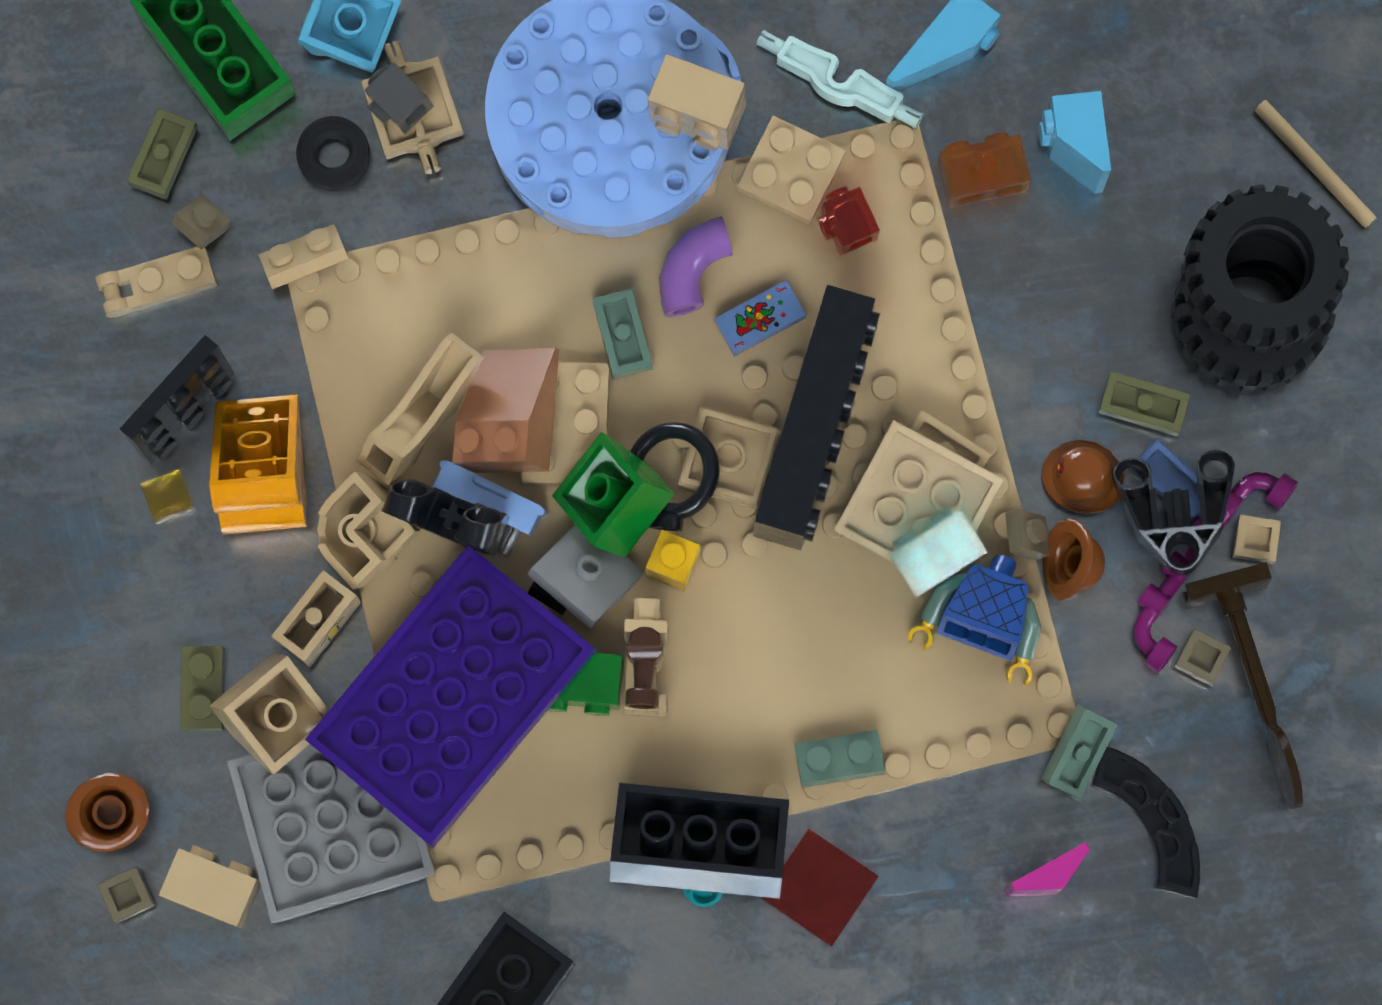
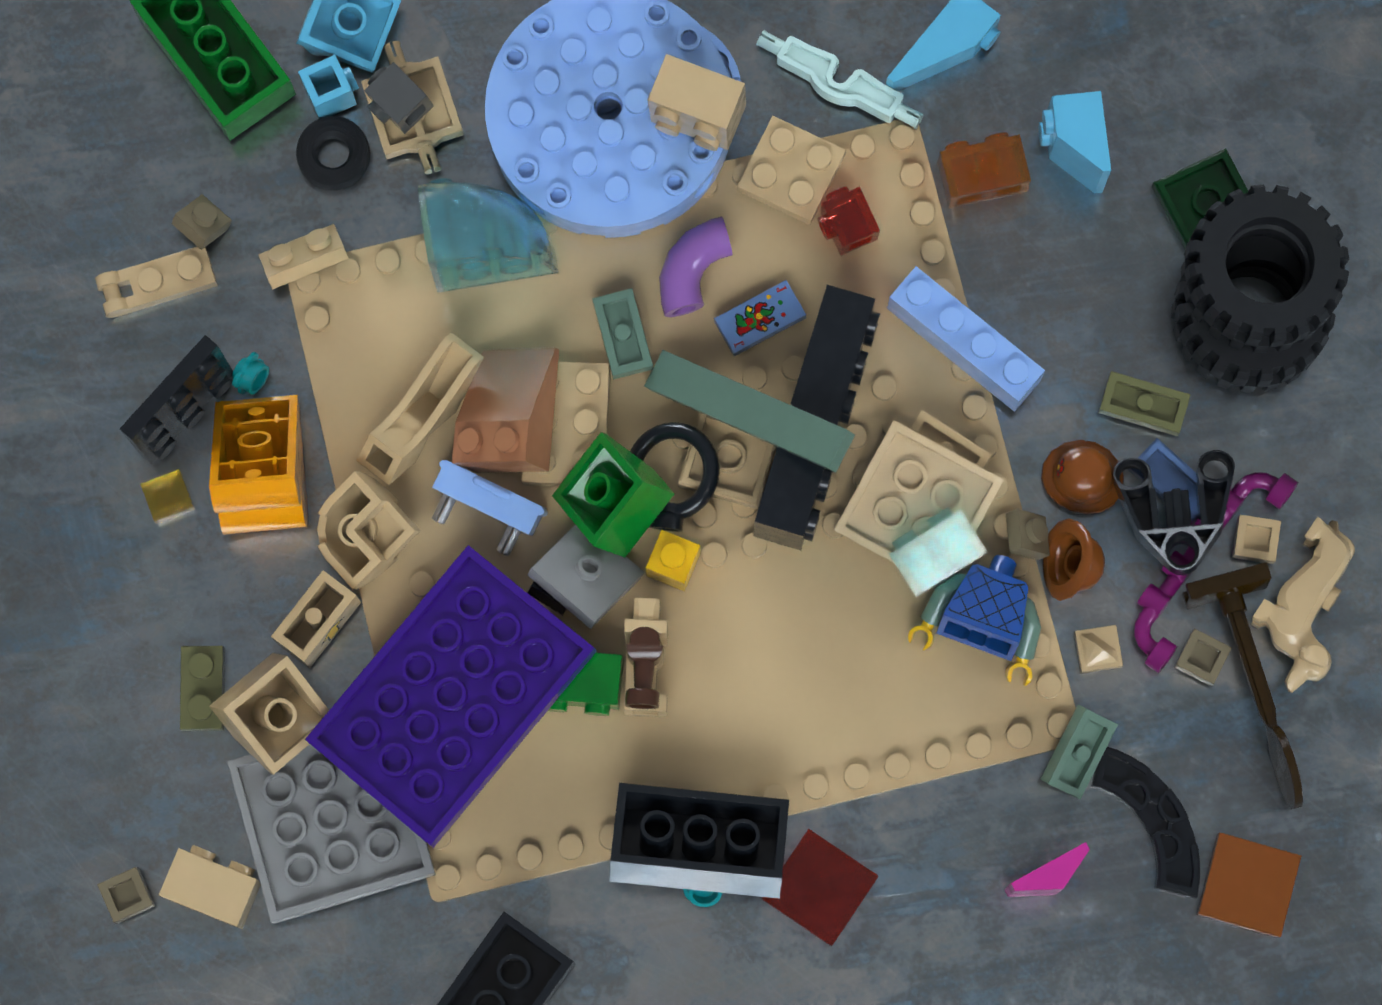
(107, 812): dark orange hat -> none
(162, 153): olive plate -> none
(250, 374): none -> teal plate
(329, 86): none -> medium azure brick
(446, 515): black connector -> none
(481, 236): none -> clear light blue brick
(750, 411): none -> sand green tile
(839, 759): sand green plate -> none
(965, 338): none -> light blue brick
(1098, 649): none -> tan tile
(1194, 189): none -> dark green tile
(1249, 885): none -> dark orange tile
(1301, 601): none -> tan animal
(1315, 164): tan piece -> none

